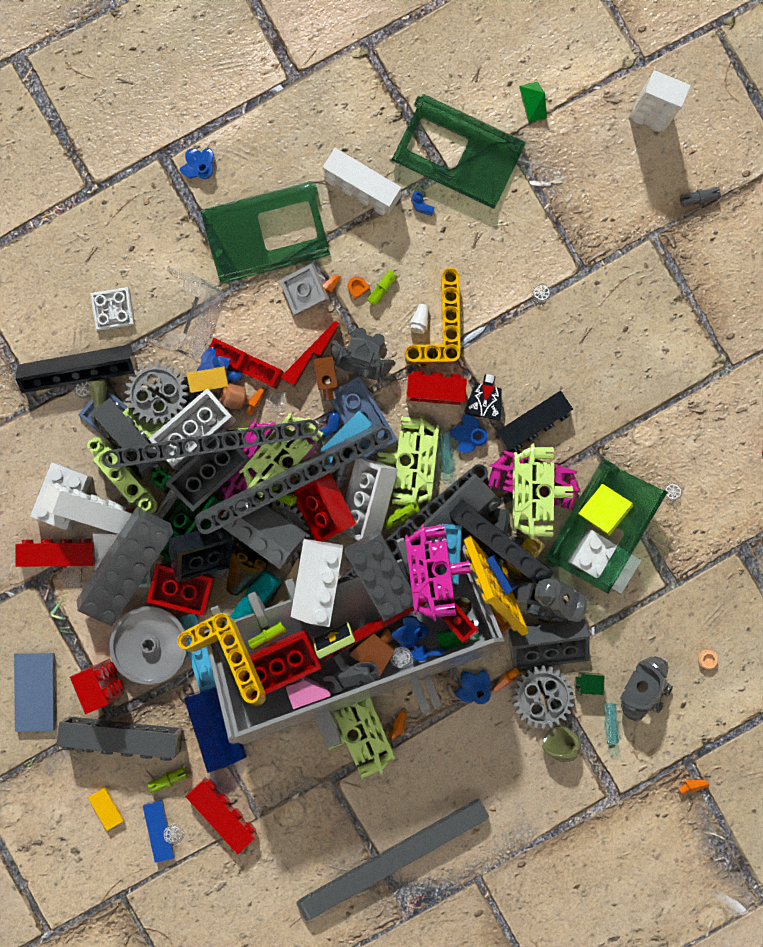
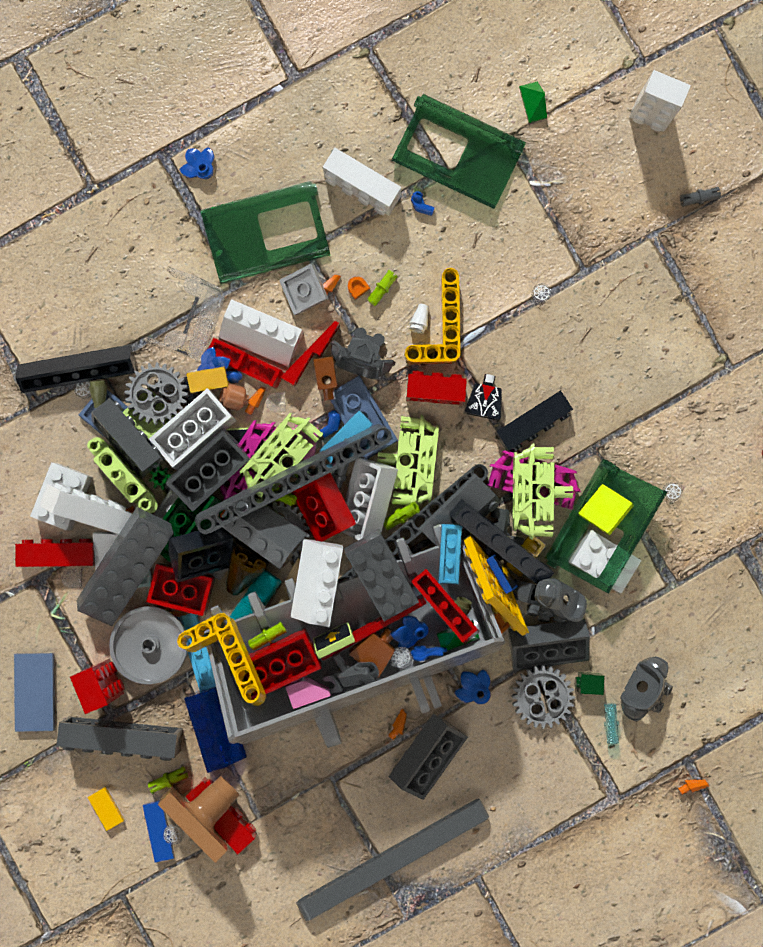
(112, 309): white tile -> none
(181, 444): dark grey beam -> none
(201, 814): none -> medium nougat piece
(260, 333): none -> white slope
(374, 734): yellowish green piece -> none
(419, 572): dark pink piece -> none
(427, 757): none -> dark grey slope
(446, 453): clear light blue pin -> none
(466, 432): blue plate -> none
(507, 678): orange bar -> none
(562, 744): olive hair -> none
(708, 659): light nougat tile -> none

